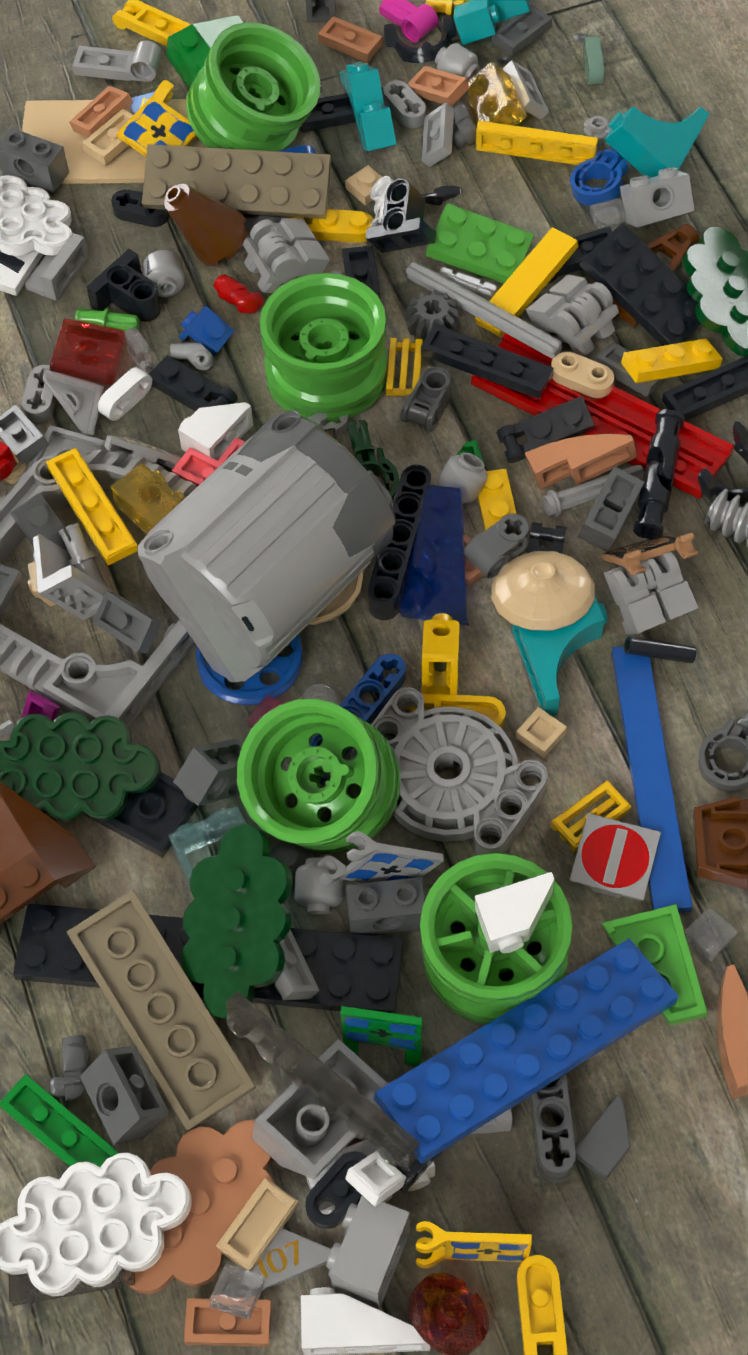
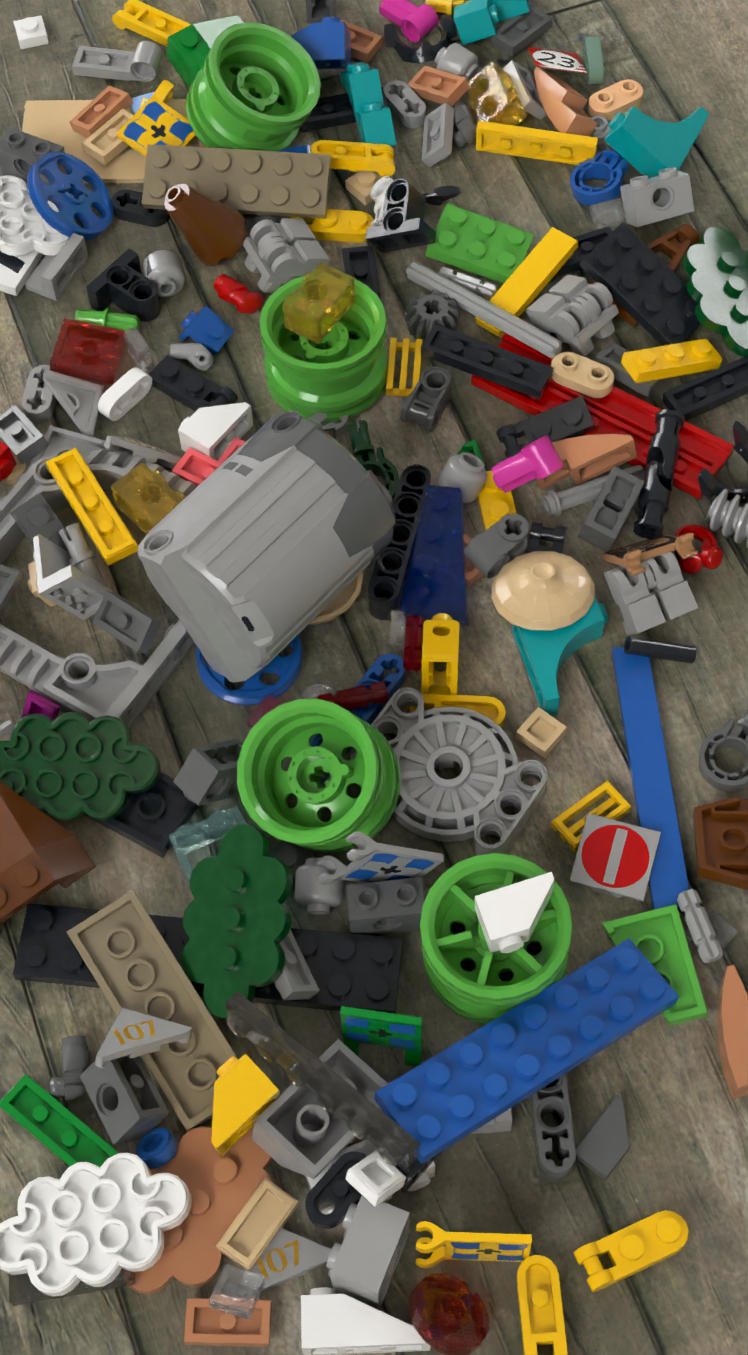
(31, 32): none -> white plate
(69, 195): none -> blue wedge
(138, 1035): none -> light grey tile
(157, 1147): none -> blue tile
(238, 1100): none -> yellow slope
(319, 302): none -> clear yellow brick
(326, 43): none -> blue slope
(357, 156): none -> yellow plate
(357, 696): none -> dark red axle
(396, 627): none -> clear tile
(413, 643): none -> dark red axle
(534, 461): none -> dark pink piece
(557, 60): none -> sticker
(563, 104): none -> nougat slope
(615, 99): none -> light nougat plate
(633, 1248): none -> yellow plate
(699, 926): none -> light grey axle
(709, 557): none -> red piece

